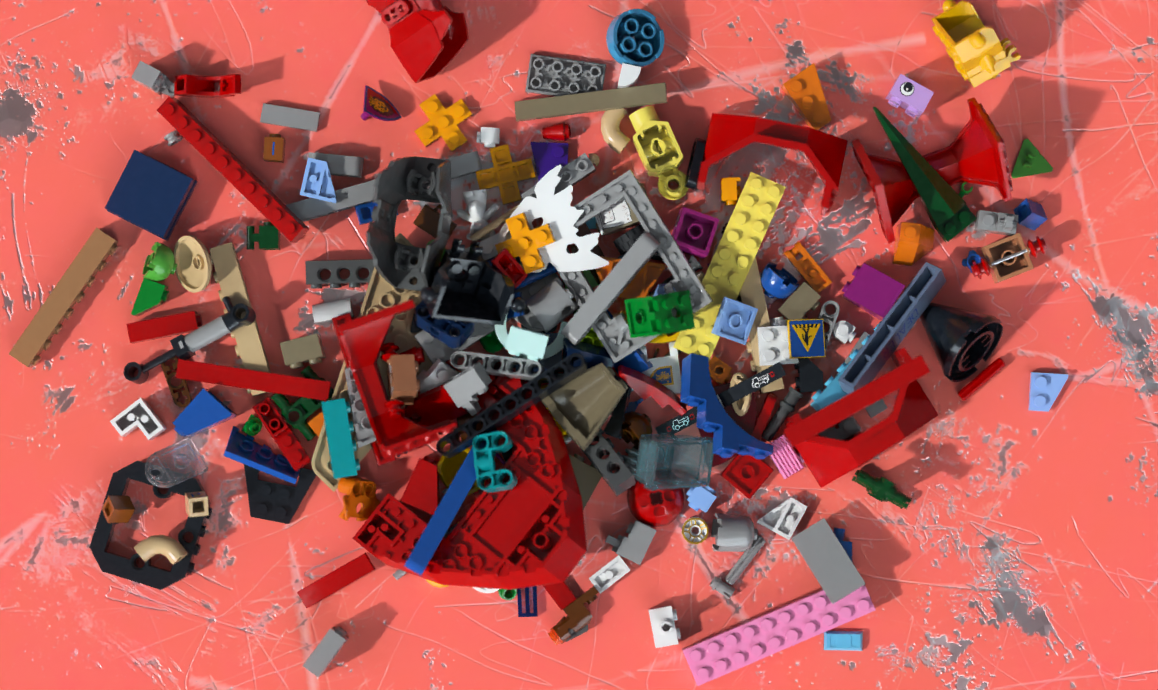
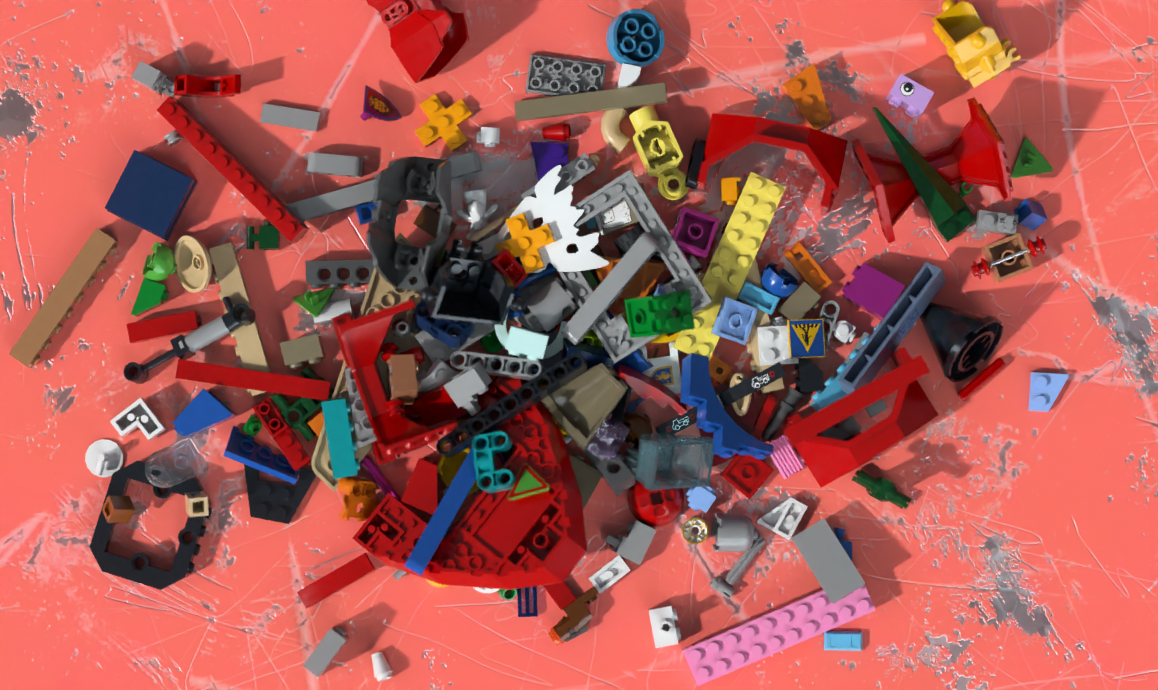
(104, 458): none -> white shield
(161, 545): tan cylinder -> none
(176, 396): reddish brown beam -> none
(274, 148): dark orange brick -> none
(314, 301): none -> bright green piece
(318, 181): light blue wing -> none
(379, 478): none -> dark pink axle
(381, 668): none -> white cone
(395, 328): none -> light grey cone
(505, 174): light orange plate -> none
(527, 483): none -> piece
(608, 439): none -> clear purple hips
(758, 298): none -> medium azure tile
(912, 243): orange slope -> none
(972, 256): blue plate -> none

